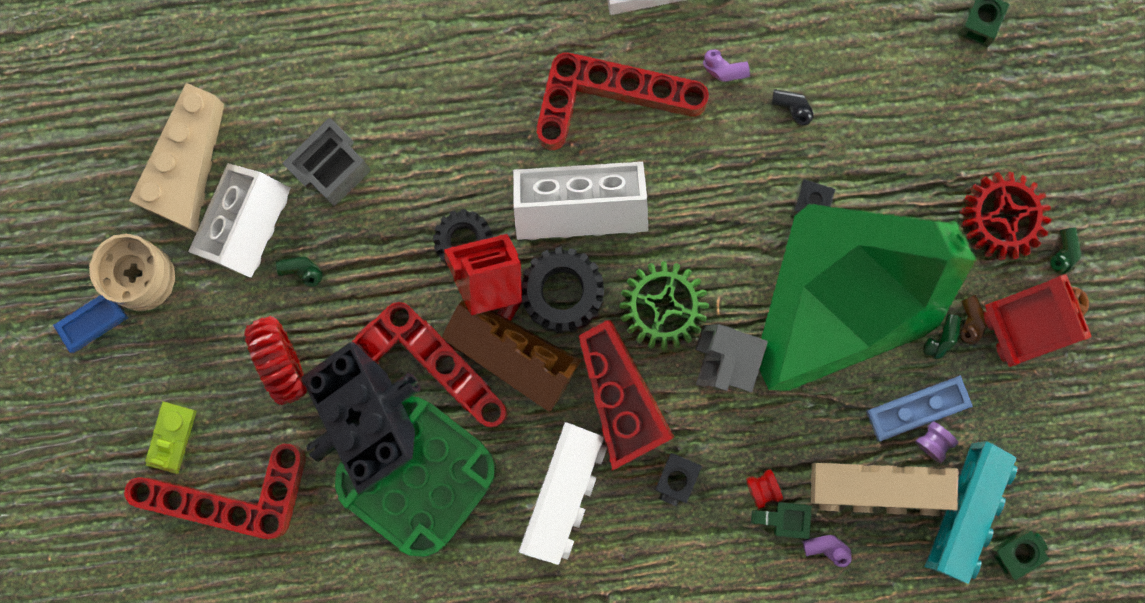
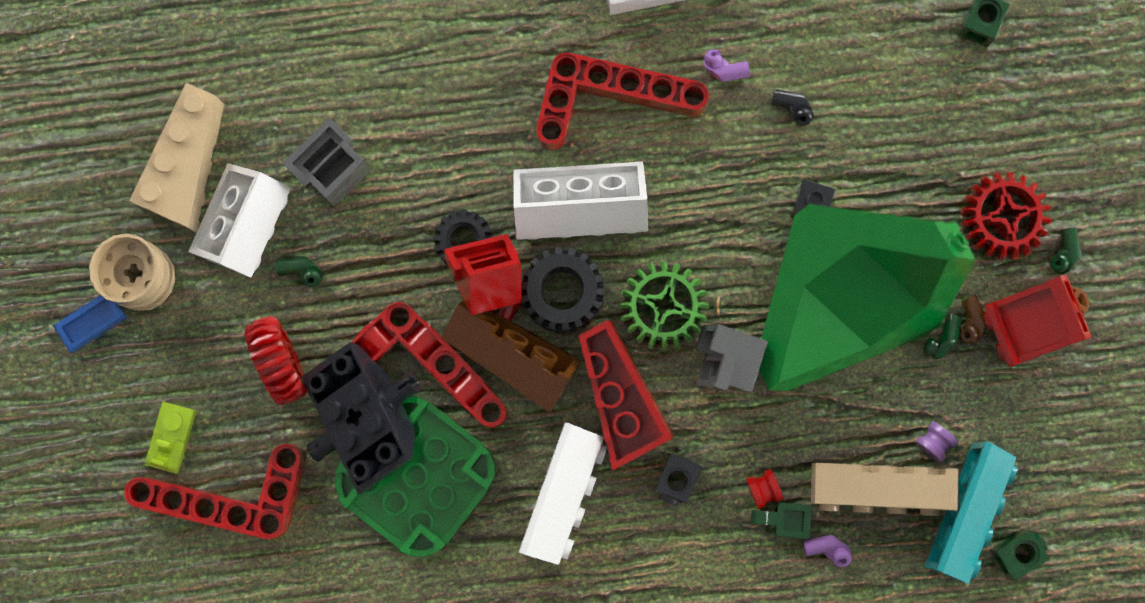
(919, 408): medium blue tile -> none

